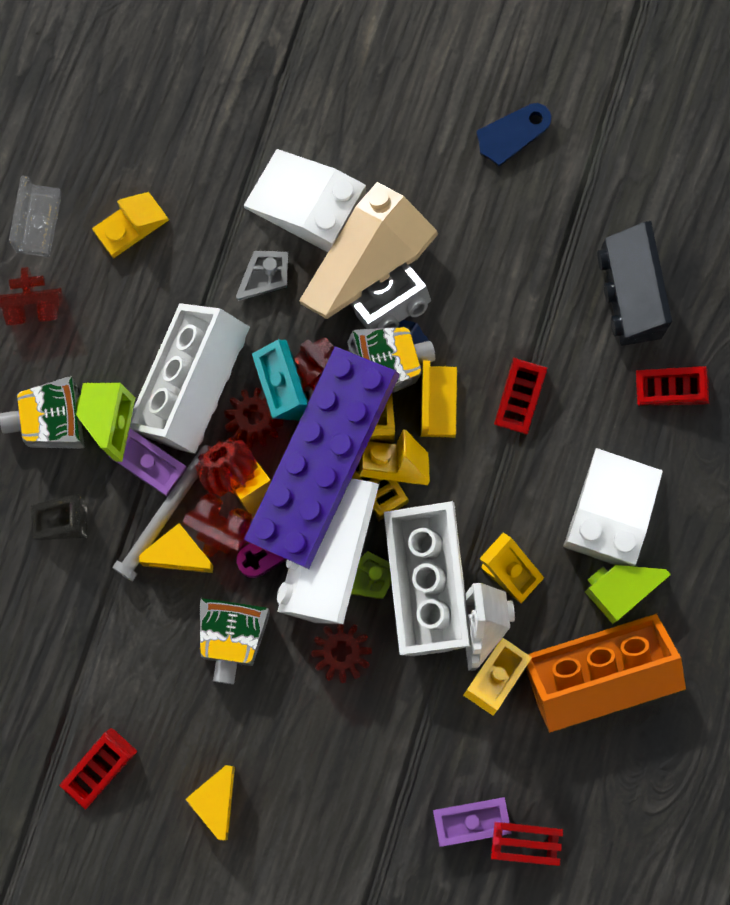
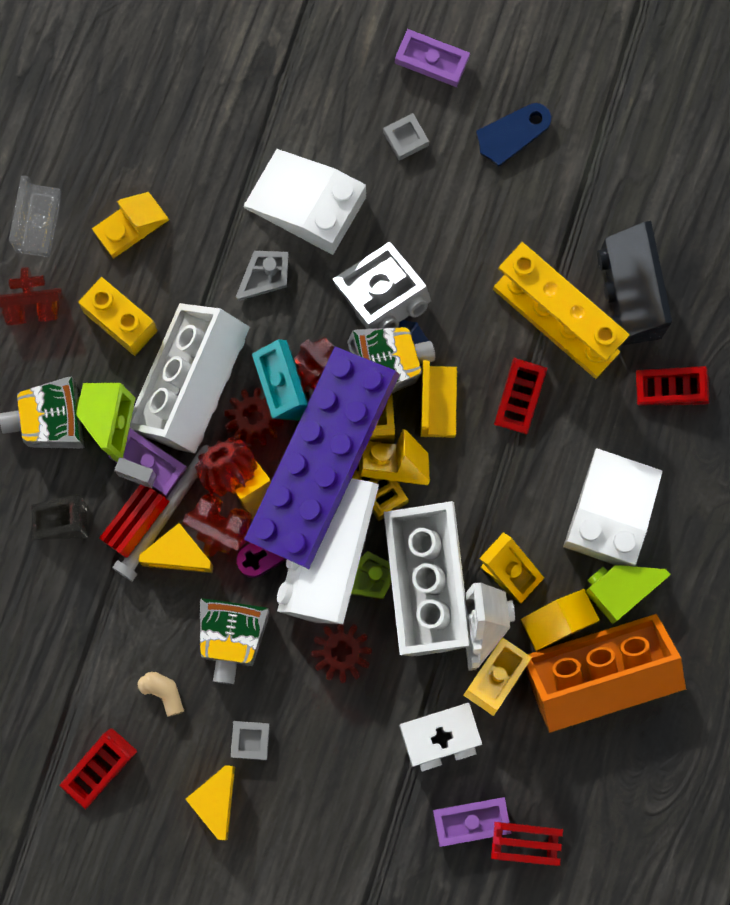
(118, 316): none -> yellow brick
(132, 517): none -> red tile
(135, 472): none -> light grey tile
(164, 688): none -> tan arm
(250, 740): none -> light grey tile
(373, 242): tan wedge -> none
(406, 136): none -> light grey tile
(432, 58): none -> medium lavender plate
(456, 721): none -> white brick
(559, 310): none -> yellow fence
(559, 619): none -> yellow slope

